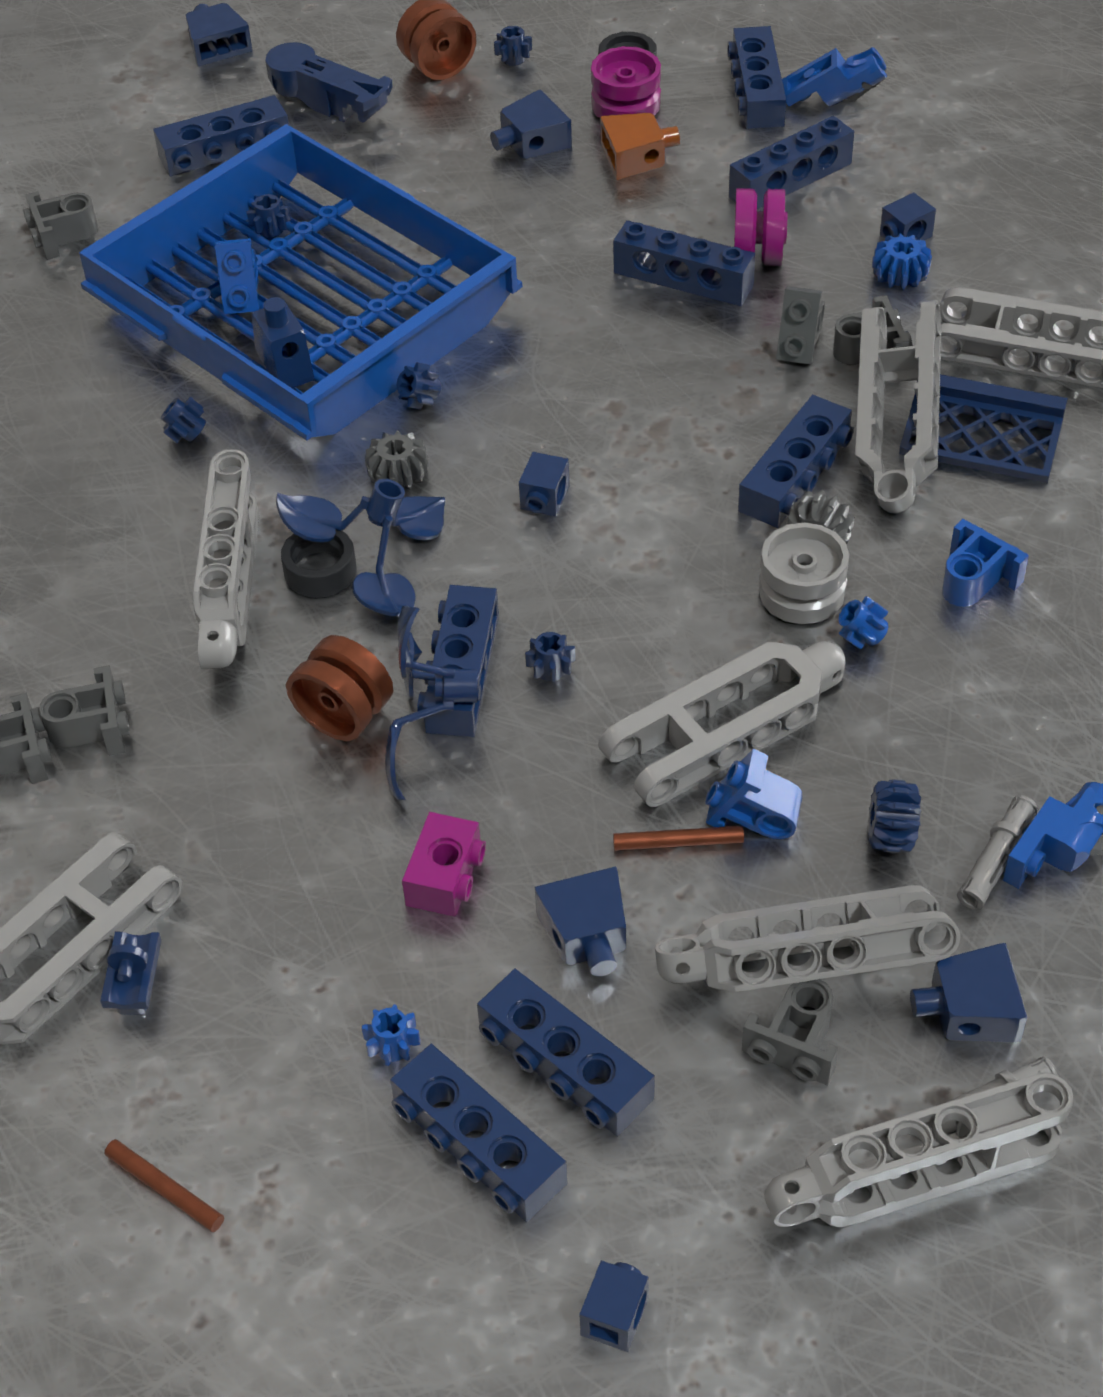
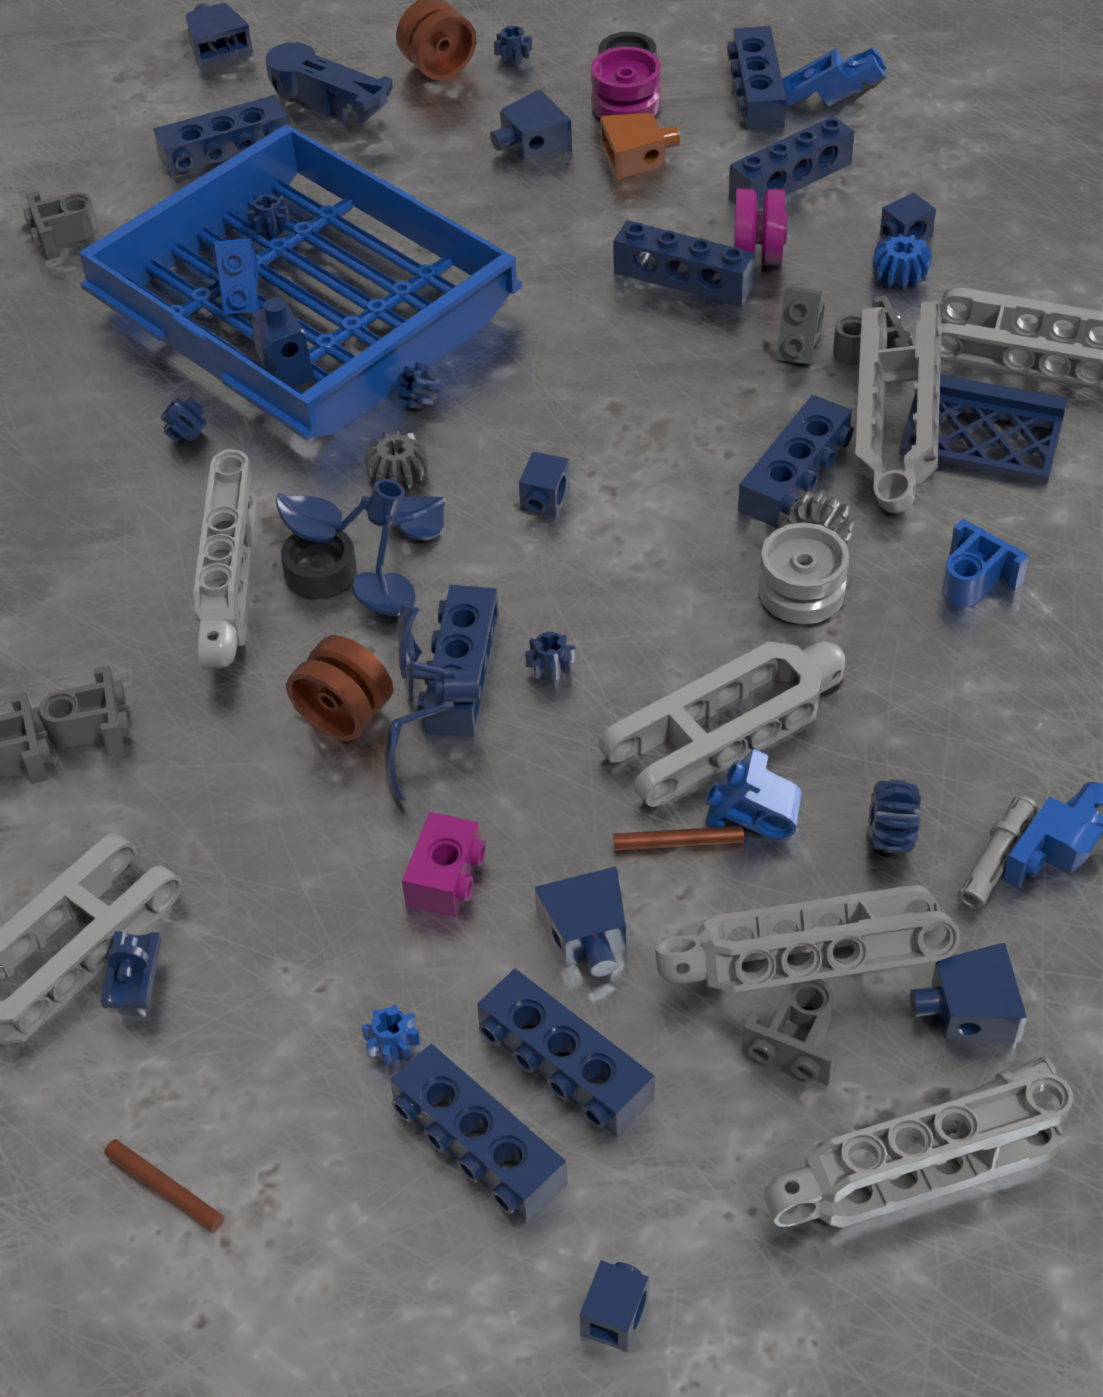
(863, 622): blue gear -> none

